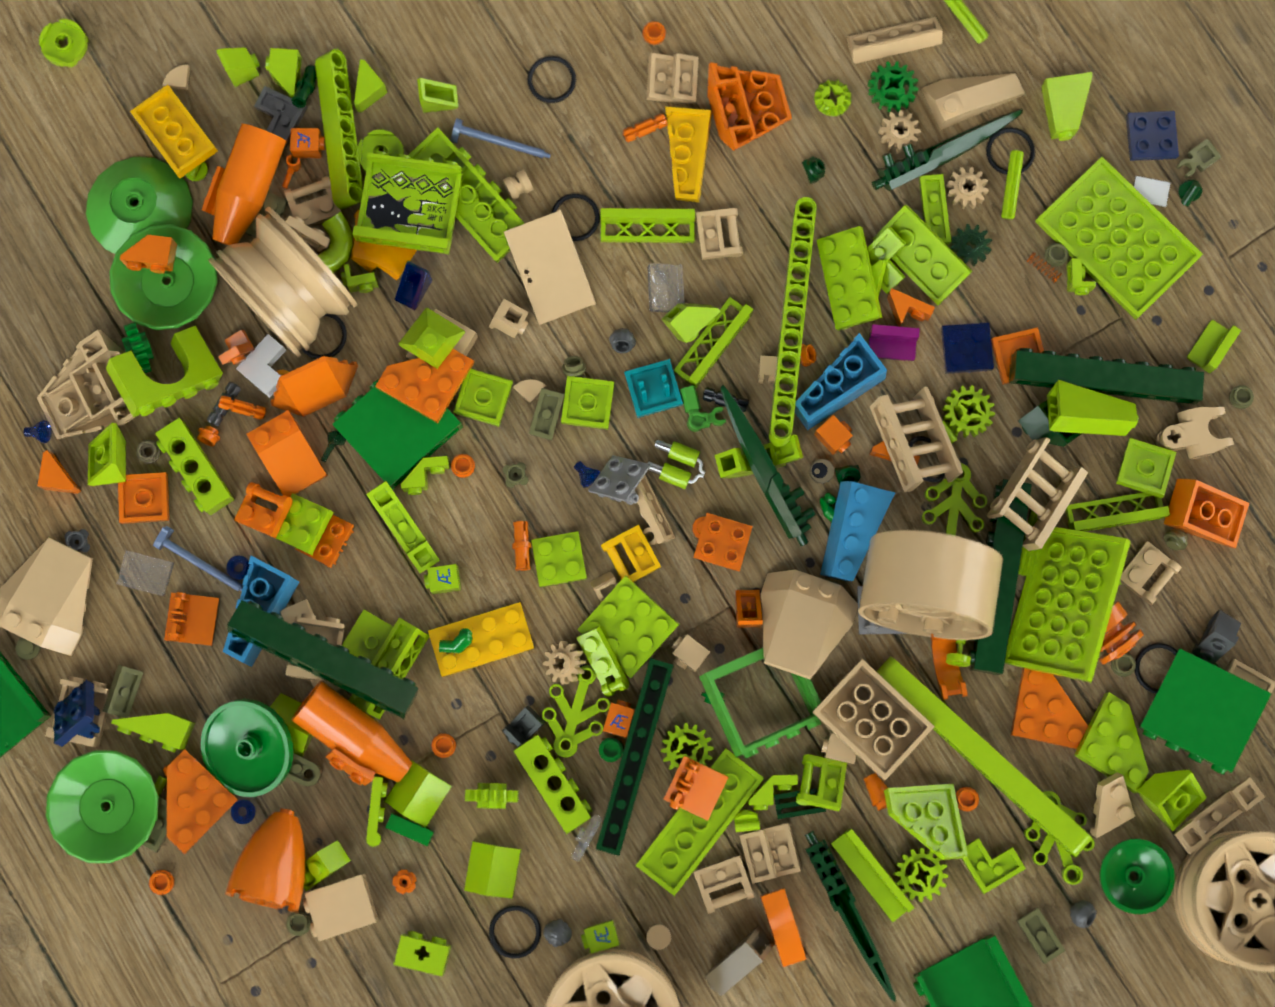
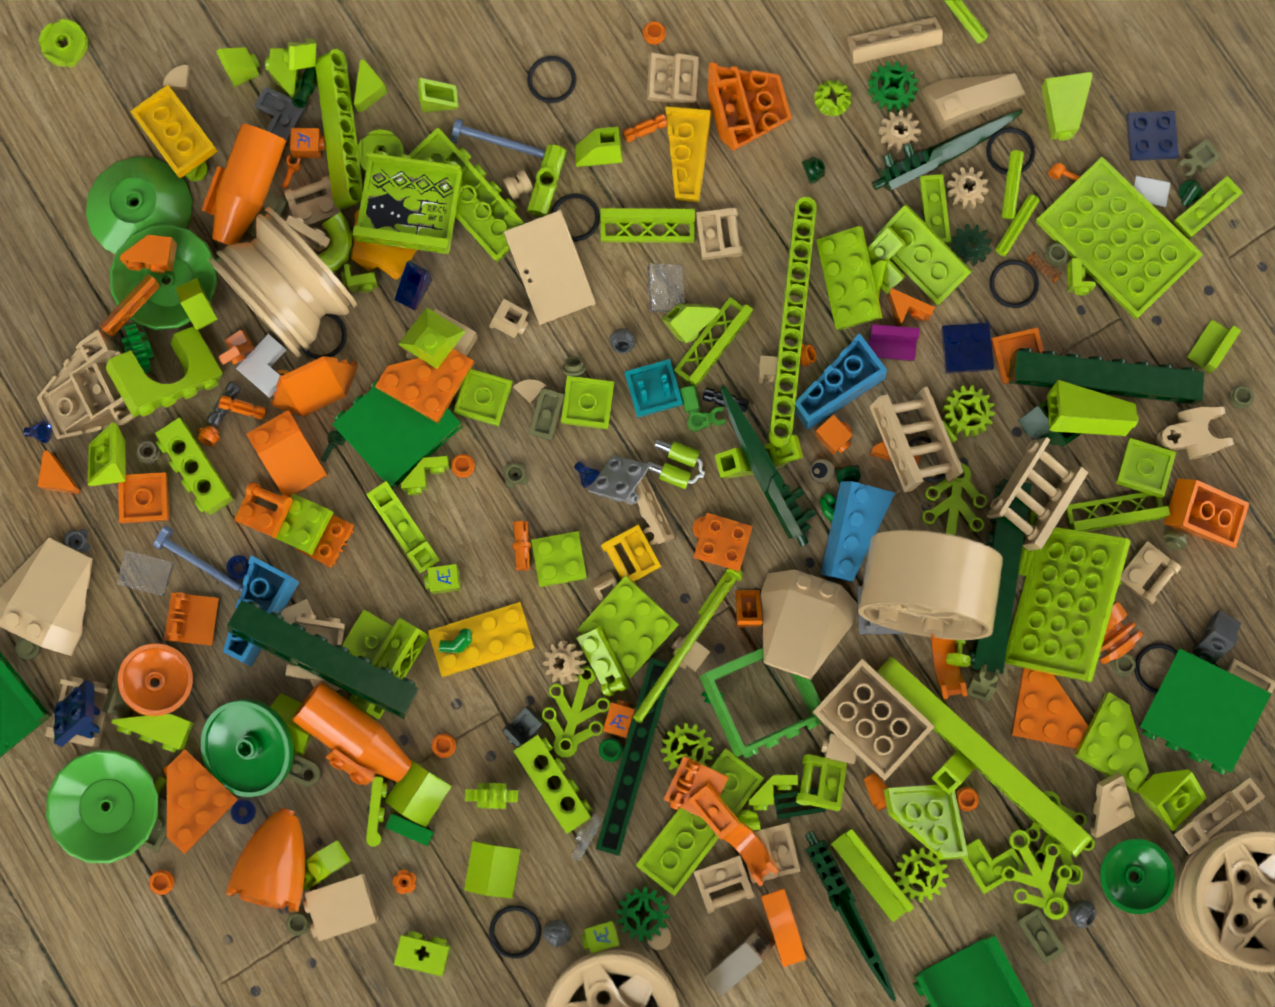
(130, 305): none -> orange slope
(160, 664): none -> orange dish
(196, 304): none -> lime slope
(300, 54): none -> lime slope
(542, 193): none -> lime piece
(599, 148): none -> lime slope
(642, 927): none -> green gear
(706, 613): none -> lime bar
(733, 831): none -> orange piece
(953, 772): none -> lime brick
(983, 684): none -> olive plate
(1017, 225): none -> lime axle
(1026, 266): none -> black tyre
(1039, 878): none -> lime plant
(1059, 169): none -> orange hand
(1208, 207): none -> lime plate

